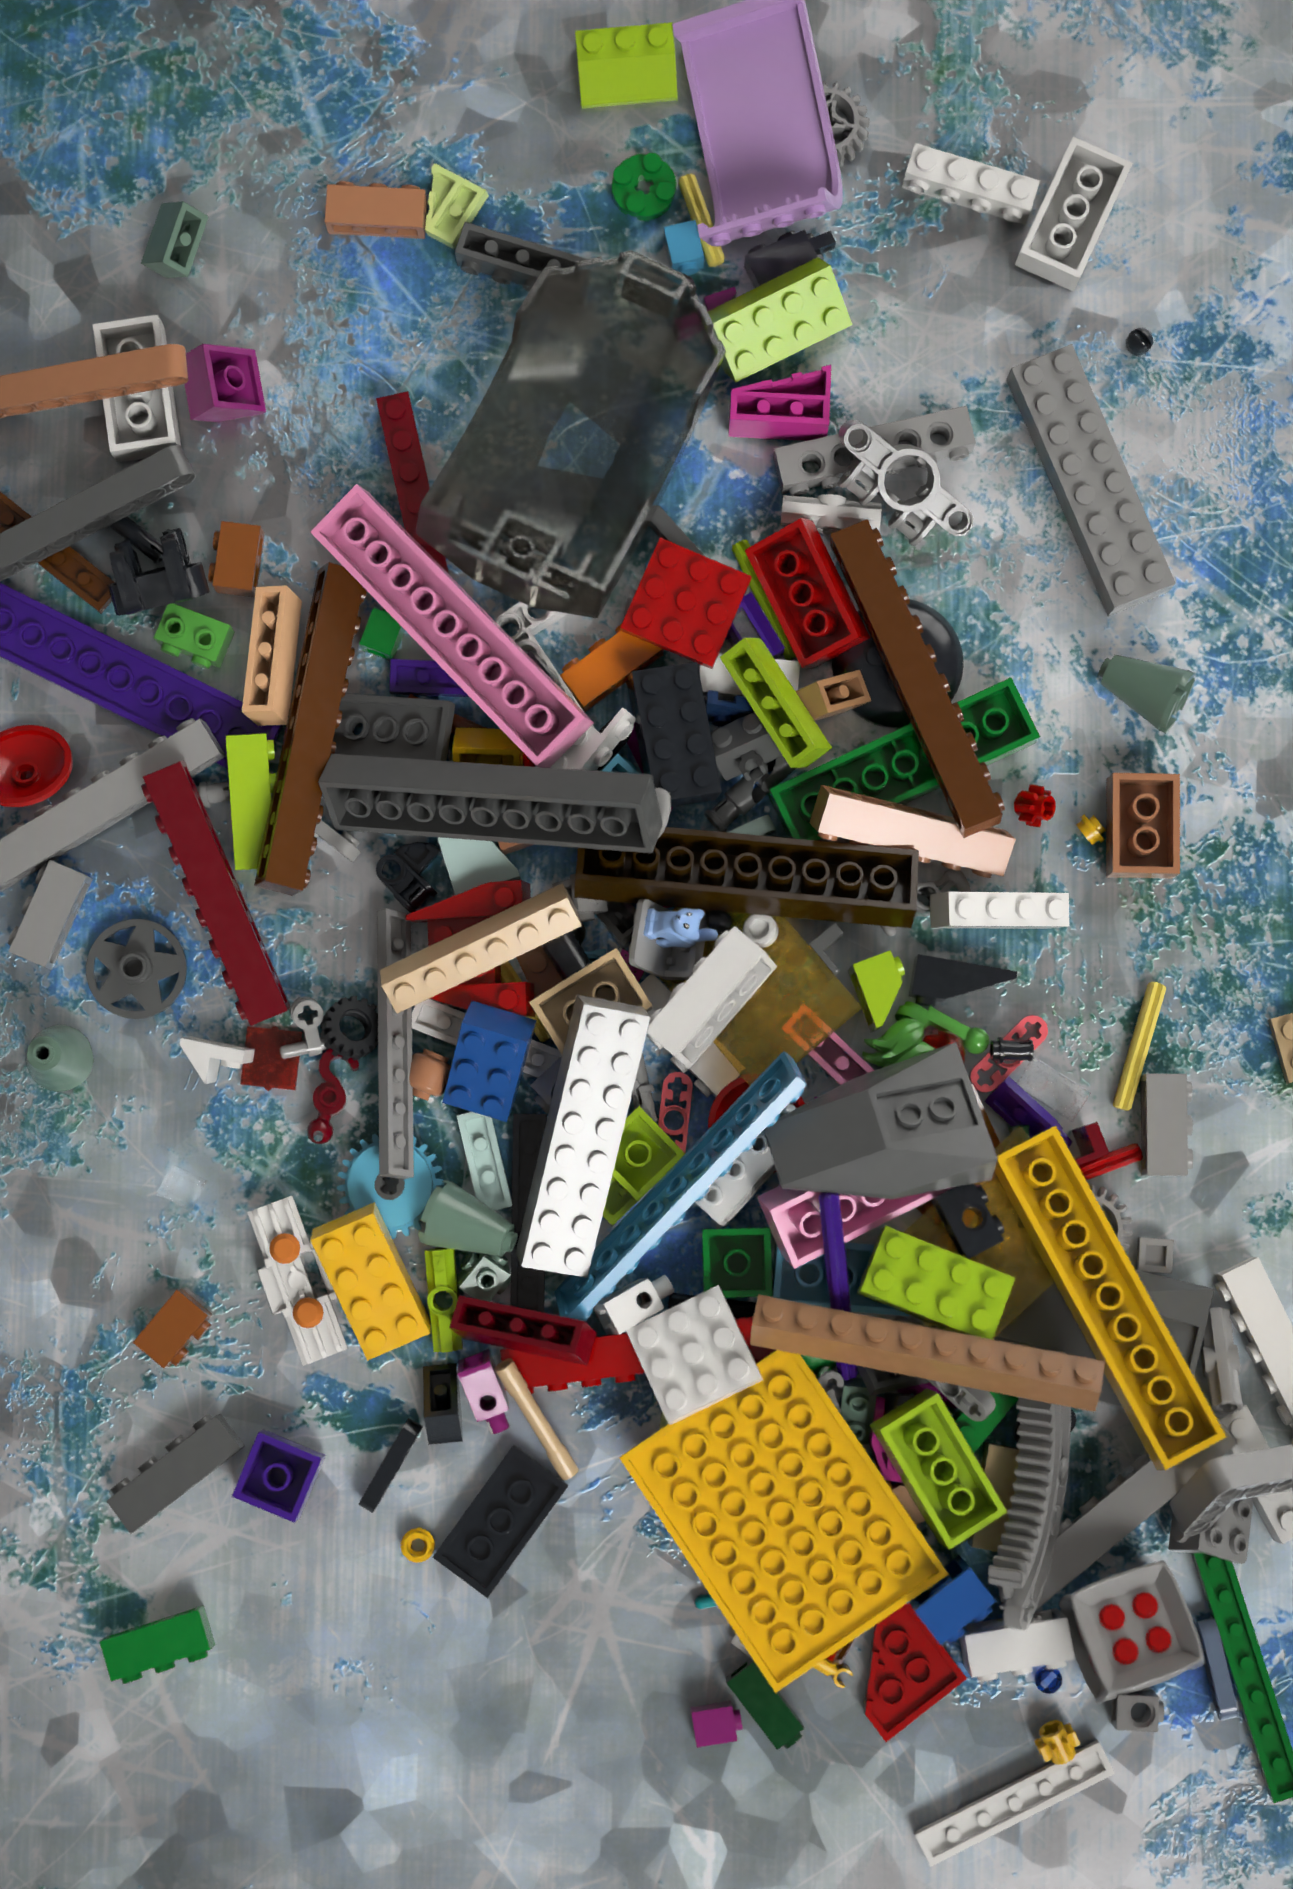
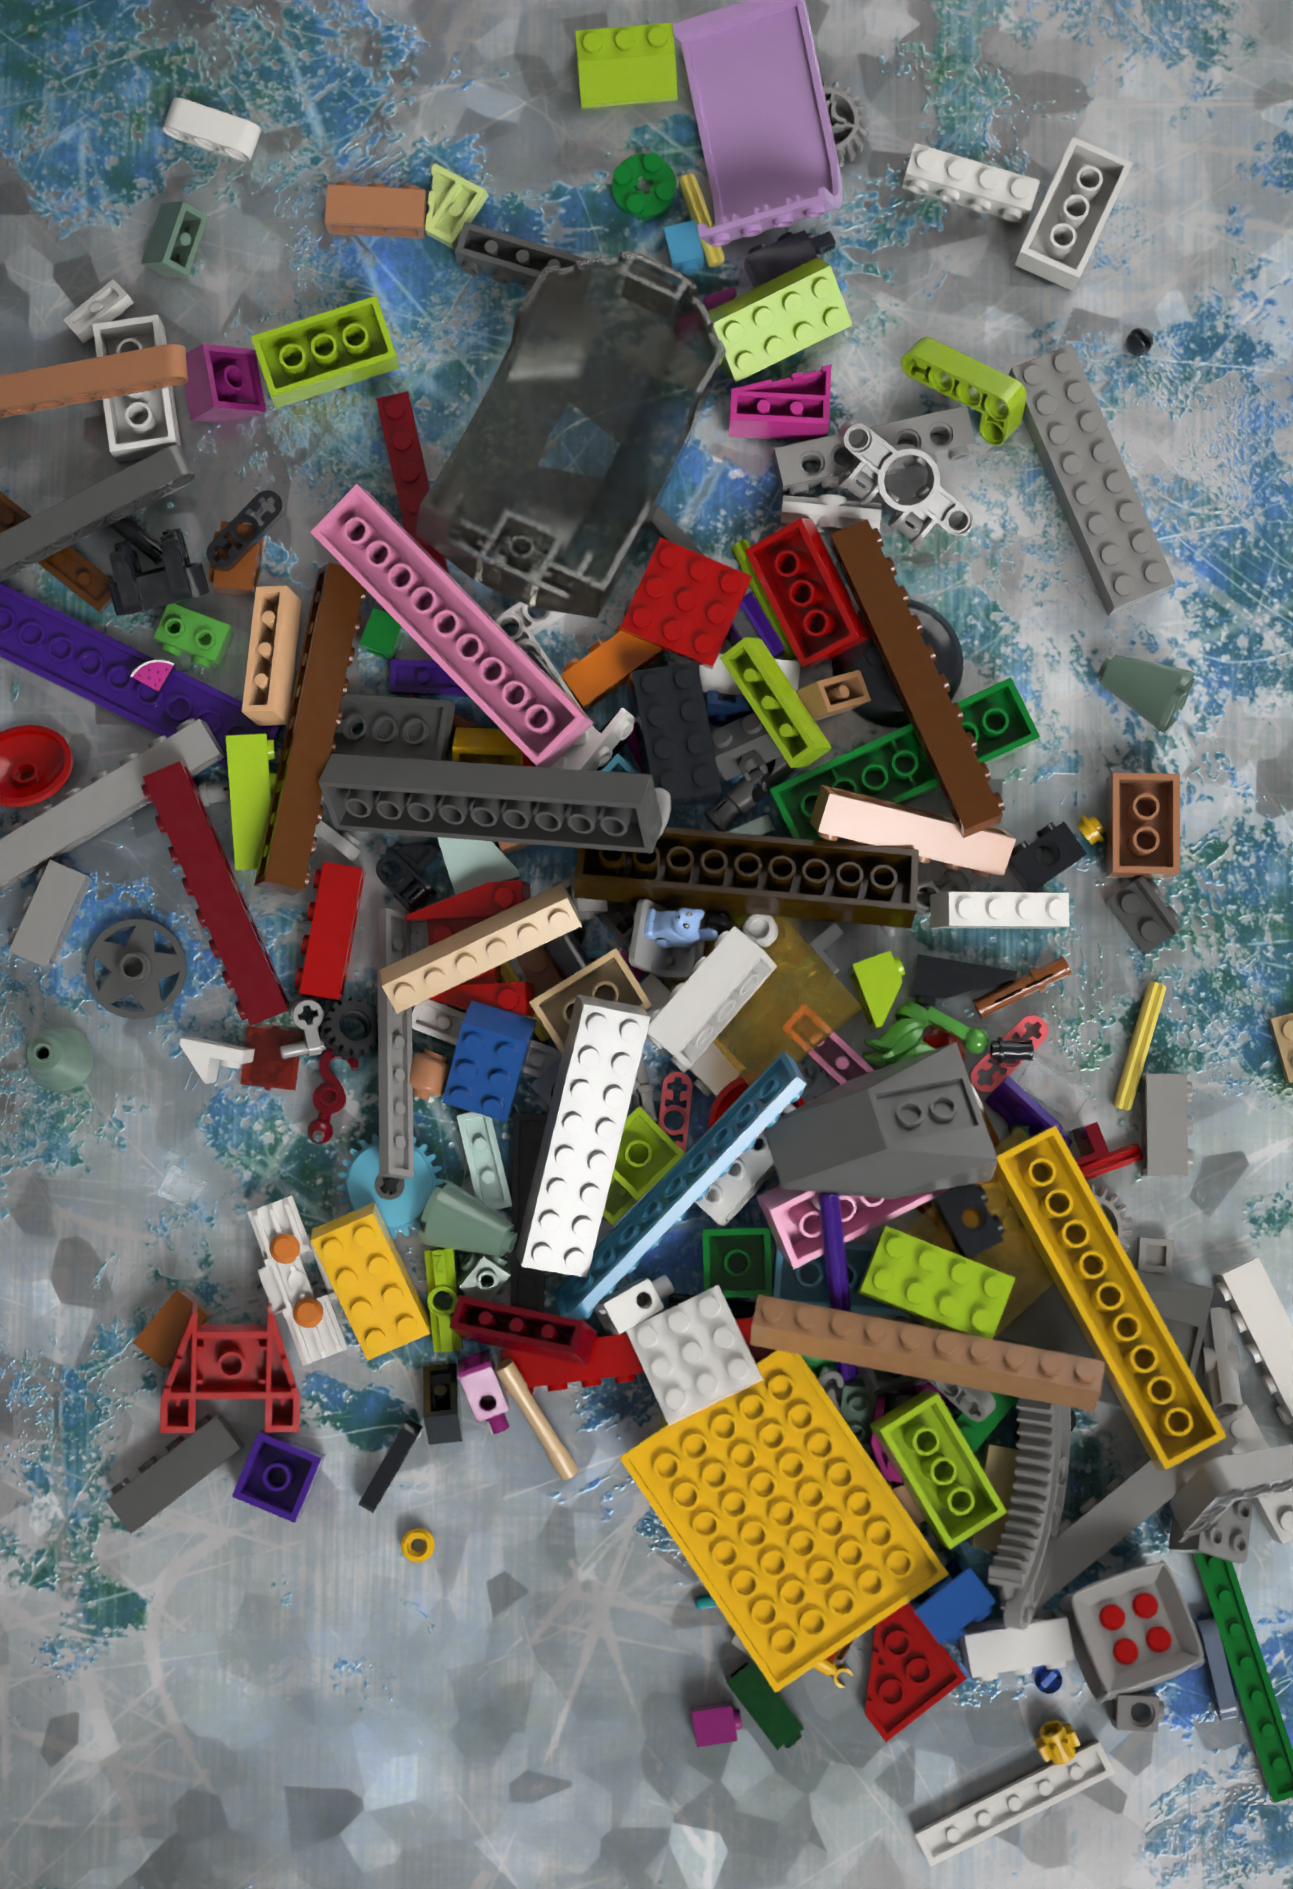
(100, 308): none -> white plate
(154, 673): none -> dark pink tile
(158, 1645): green brick -> none
(211, 129): none -> white beam
(230, 1365): none -> red wedge
(268, 518): none -> black beam
(325, 352): none -> lime brick
(331, 931): none -> red brick
(500, 1521): black plate -> none
(970, 383): none -> lime beam
(1033, 981): none -> dark orange pin
(1034, 805): red gear -> none
(1064, 850): none -> black brick
(1144, 914): none -> dark grey bracket

